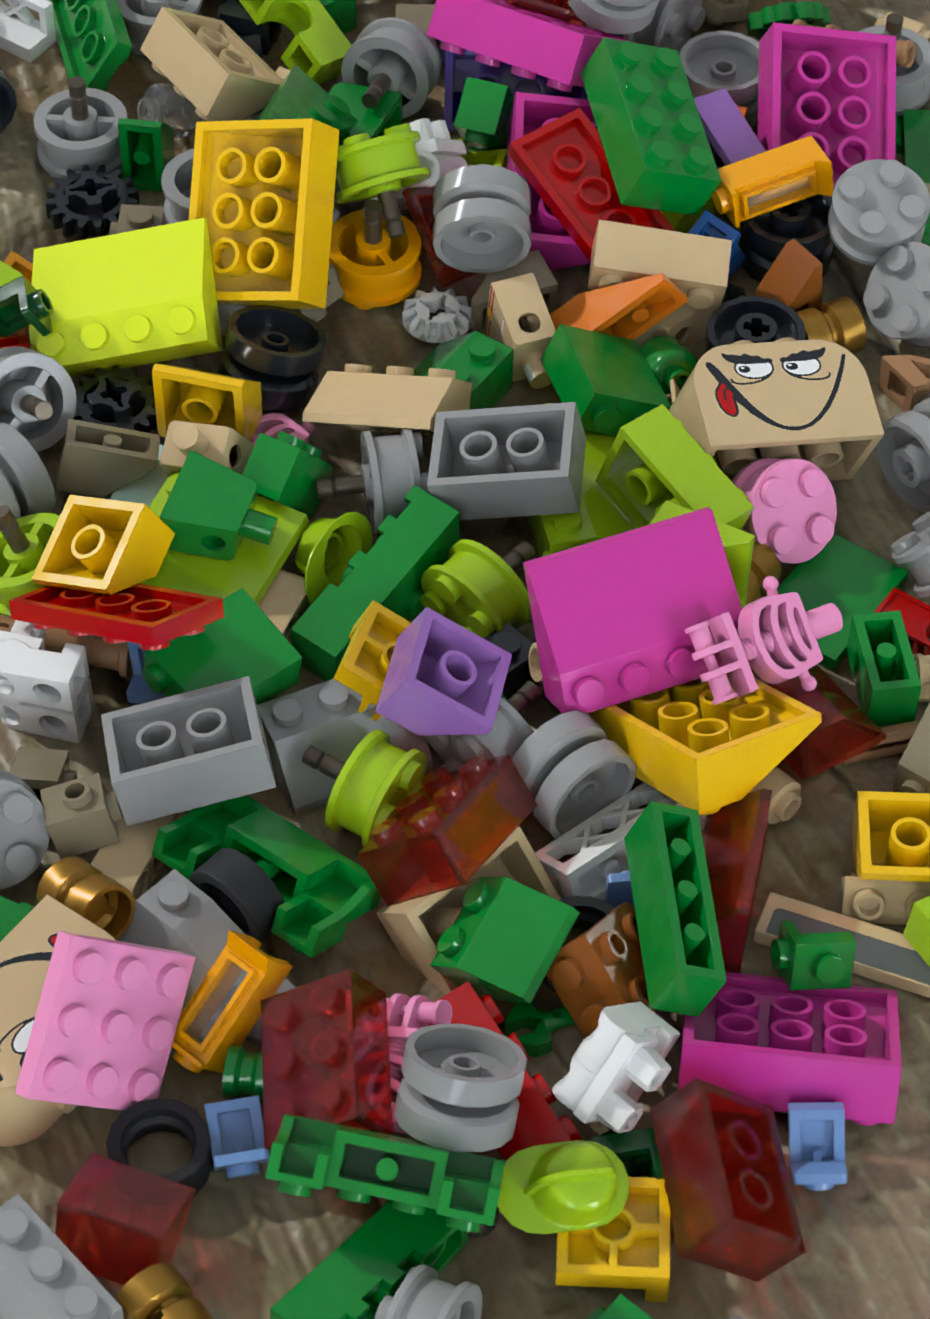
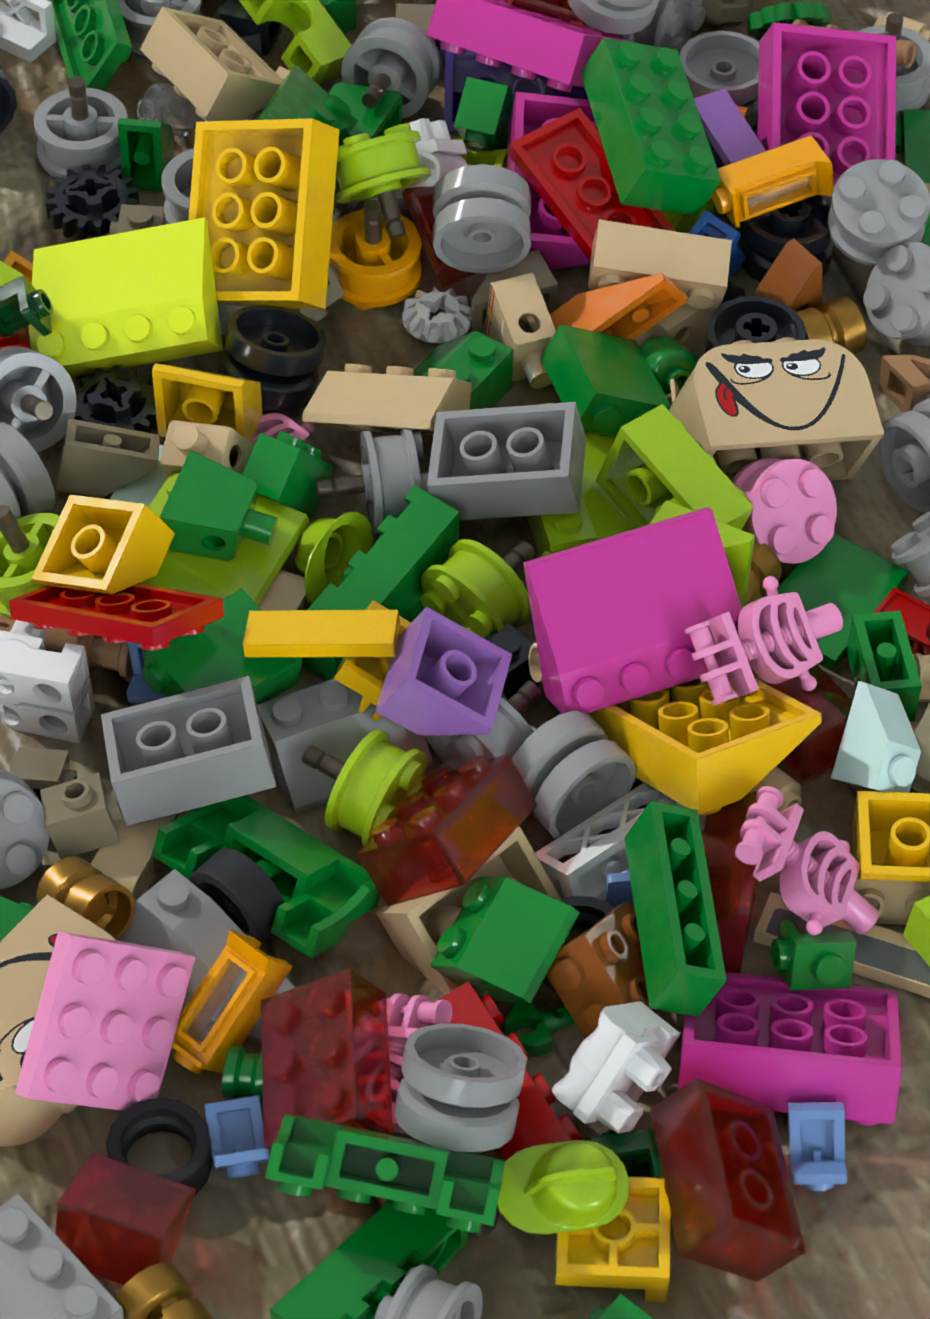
(321, 633): none -> yellow tile
(811, 887): none -> bright pink torso
(877, 743): none -> light aqua slope

